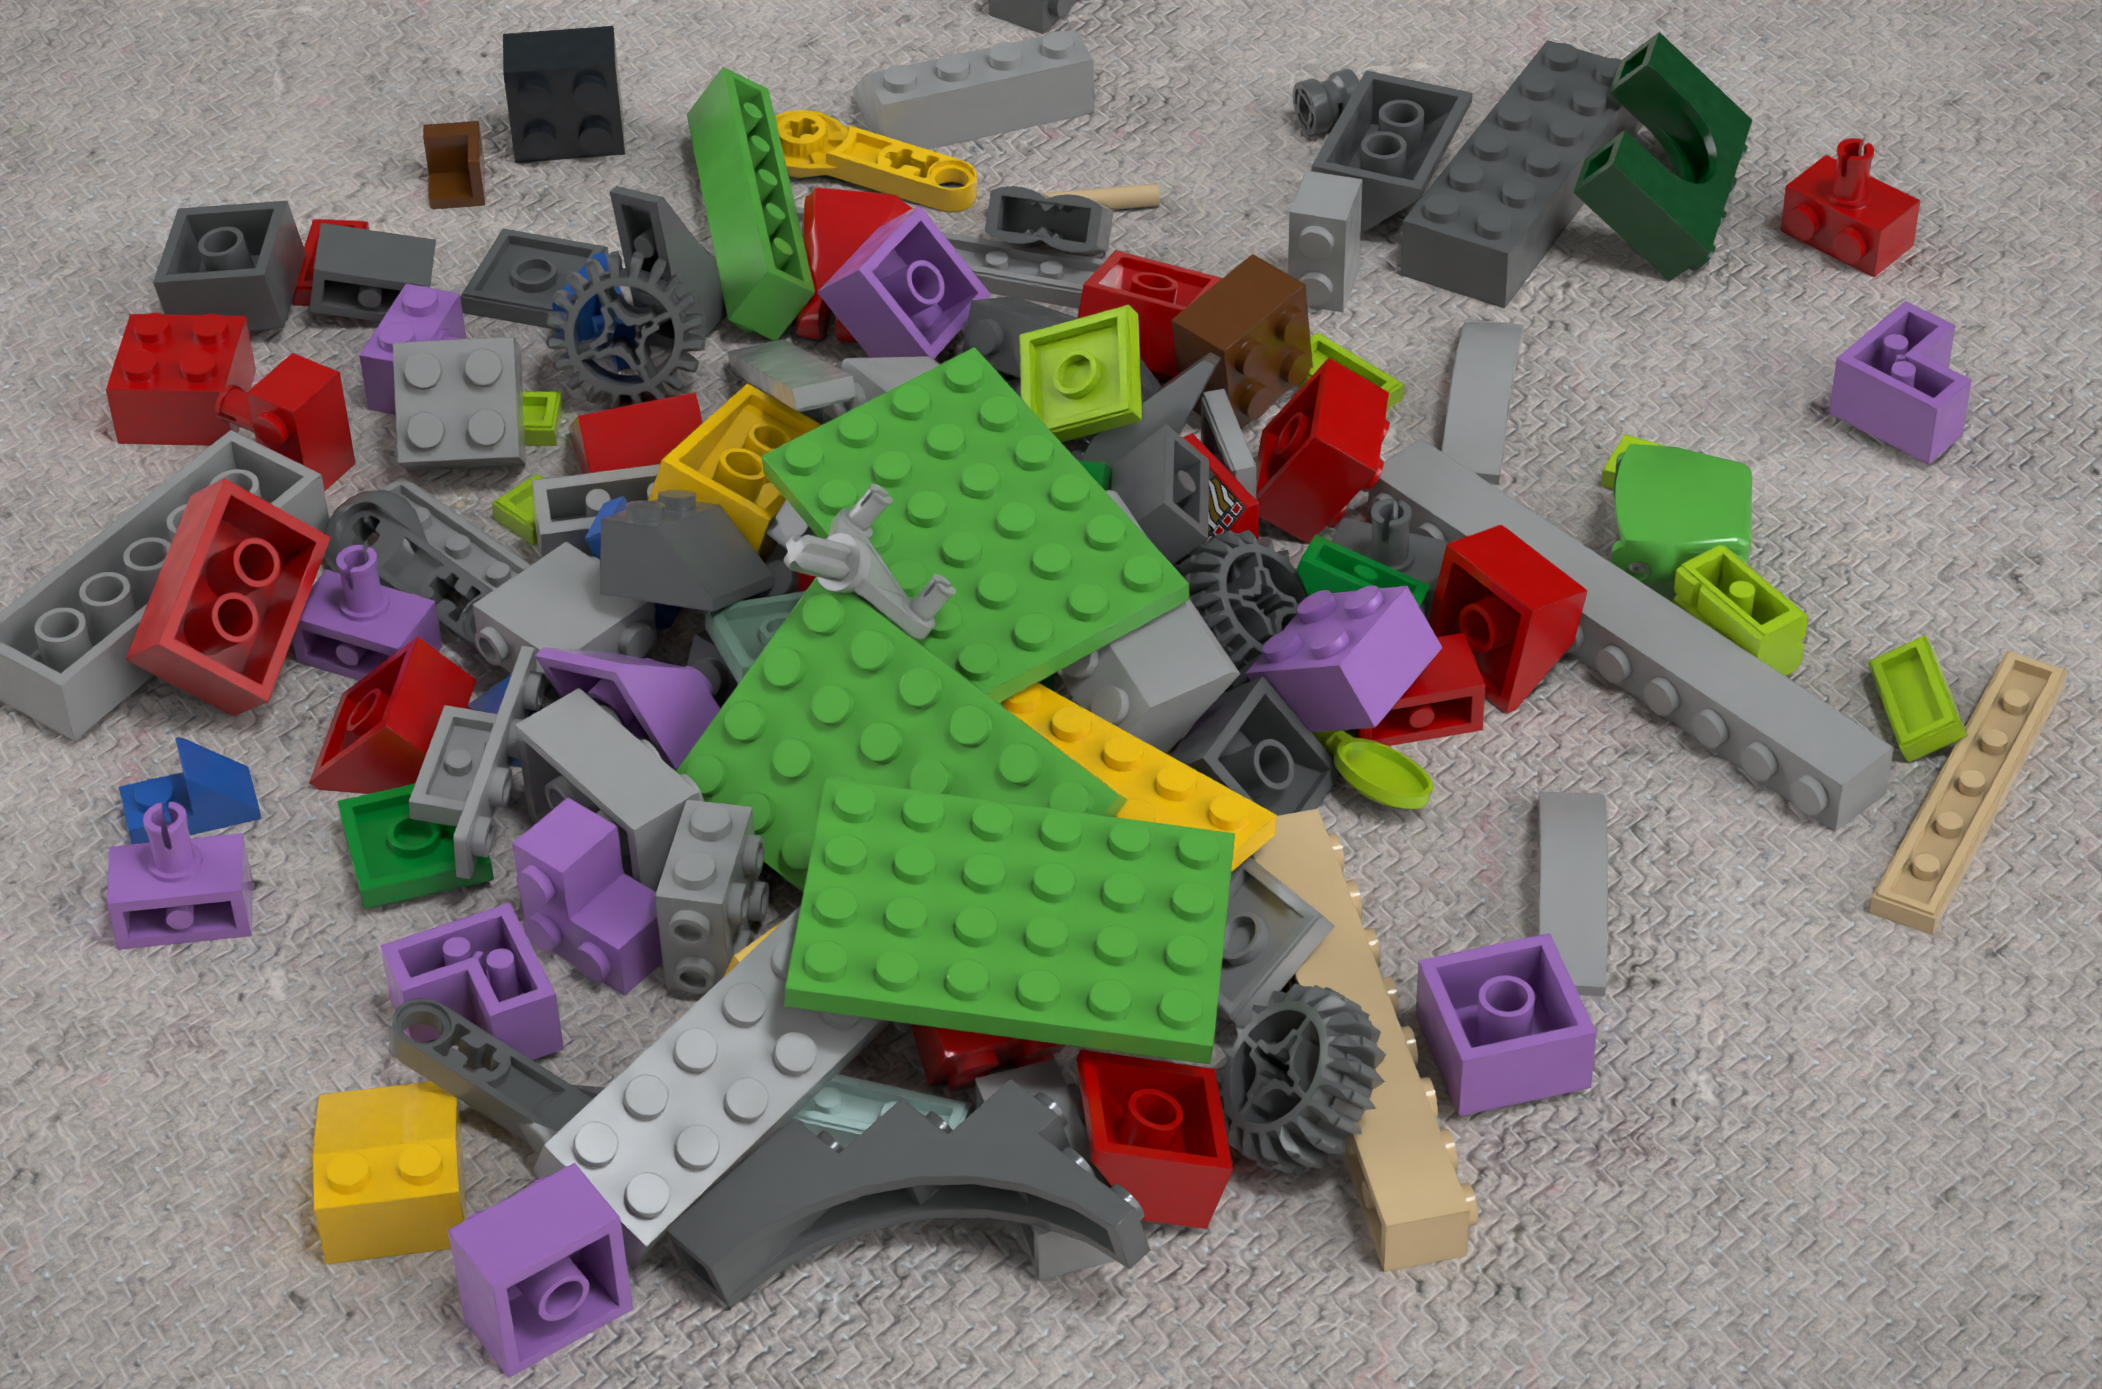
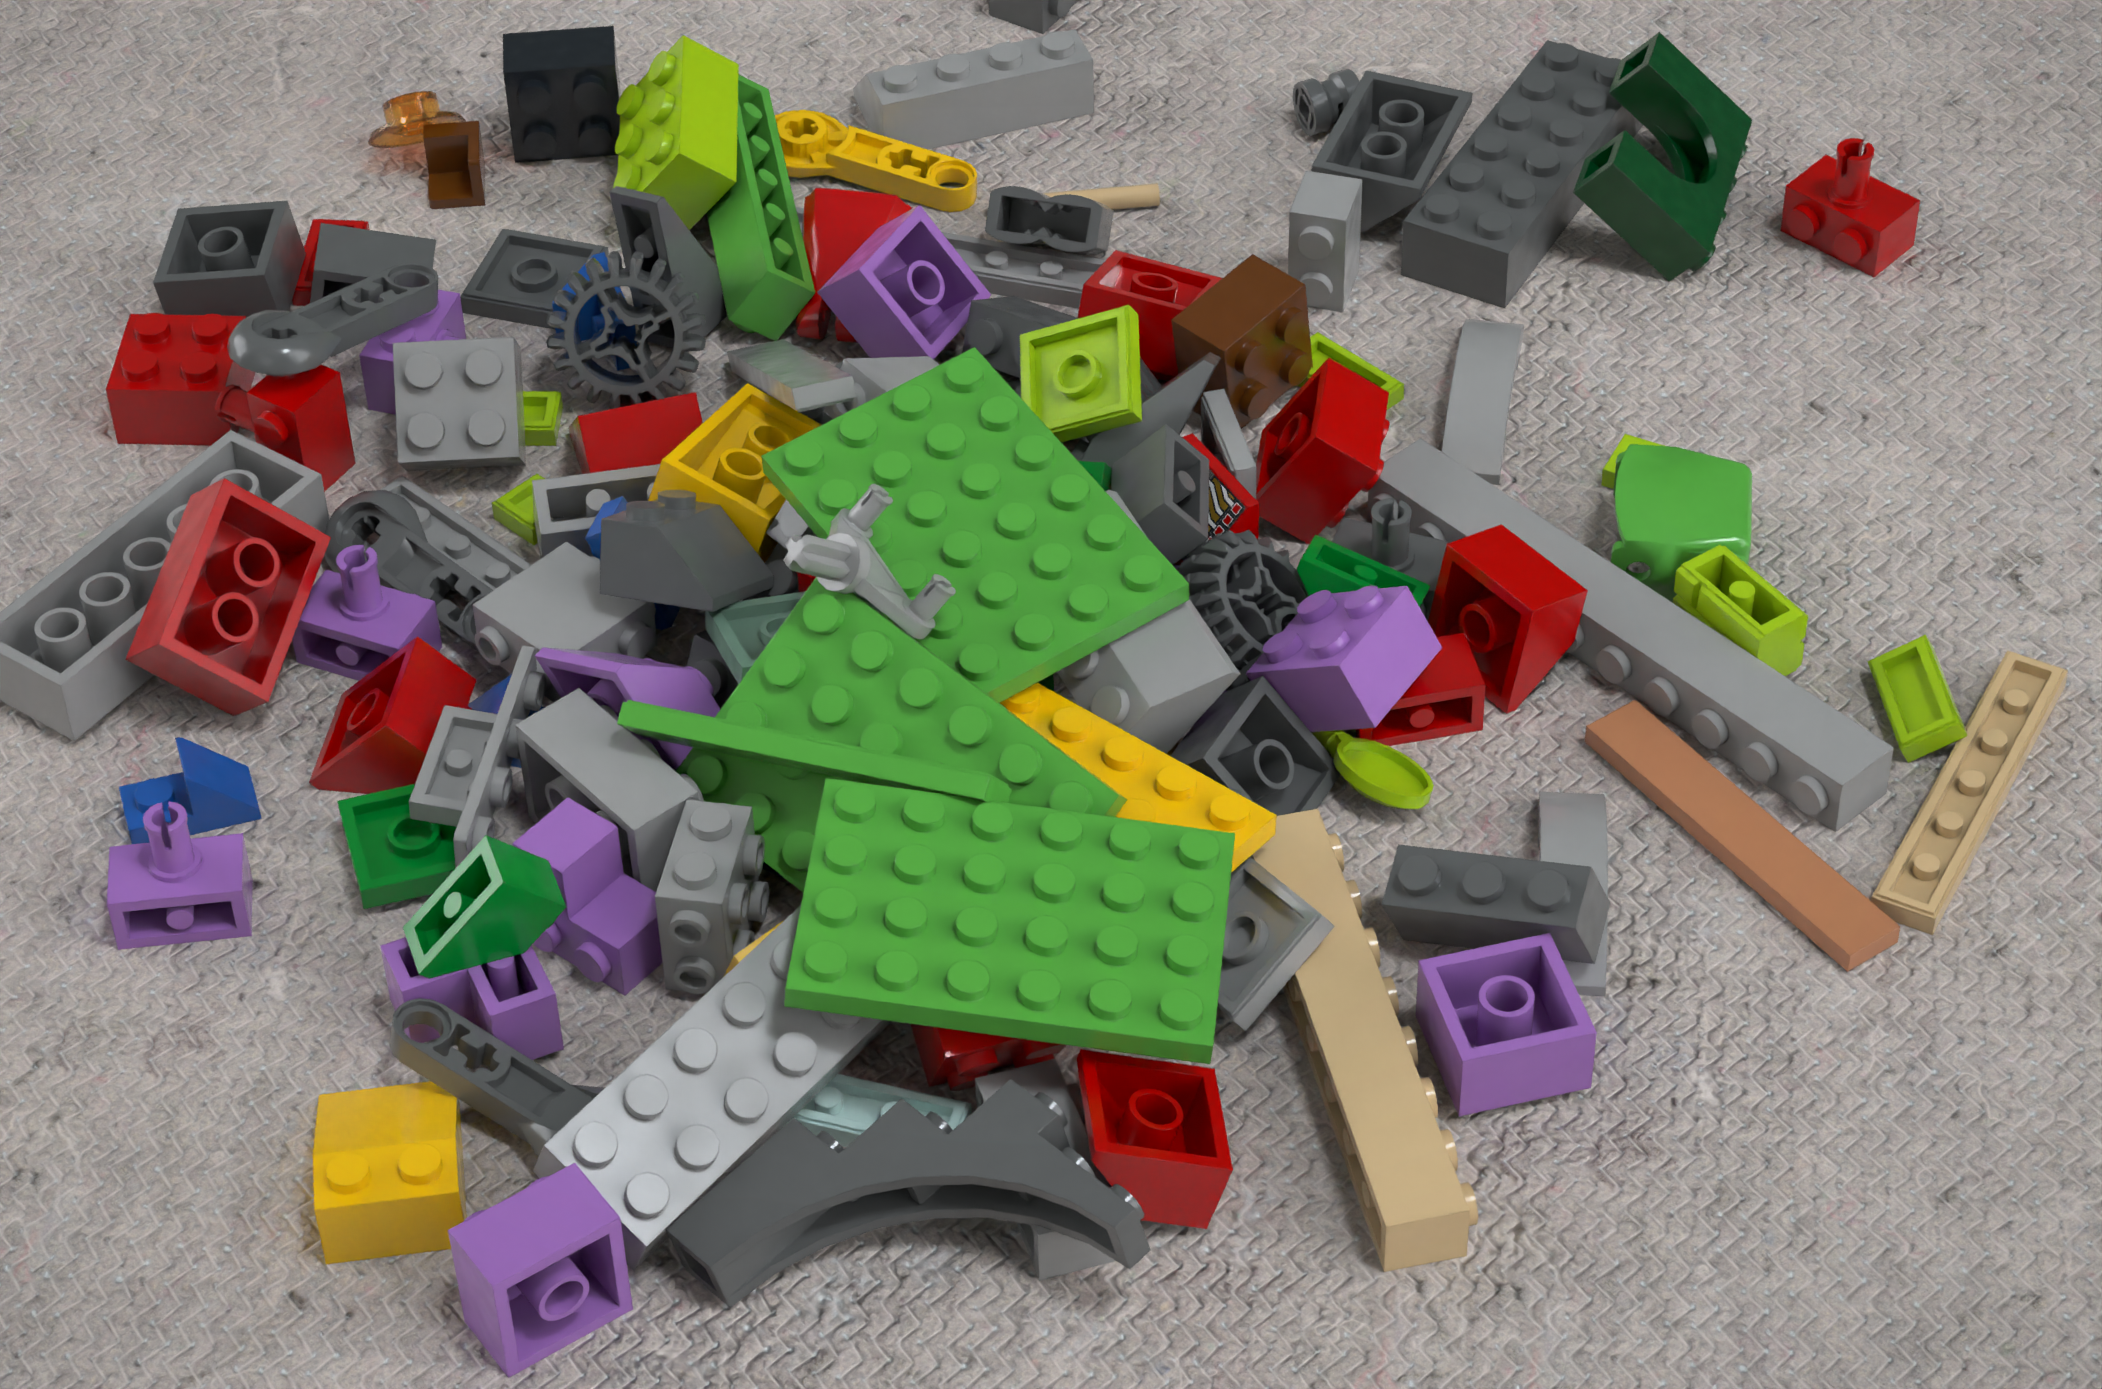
(305, 338): none -> dark grey beam
(406, 118): none -> clear orange piece
(484, 910): none -> green slope
(681, 129): none -> lime brick
(808, 753): none -> bright green tile
(1299, 1078): dark grey gear -> none
(1494, 900): none -> dark grey brick
(1743, 835): none -> nougat tile
(1901, 384): medium lavender brick -> none

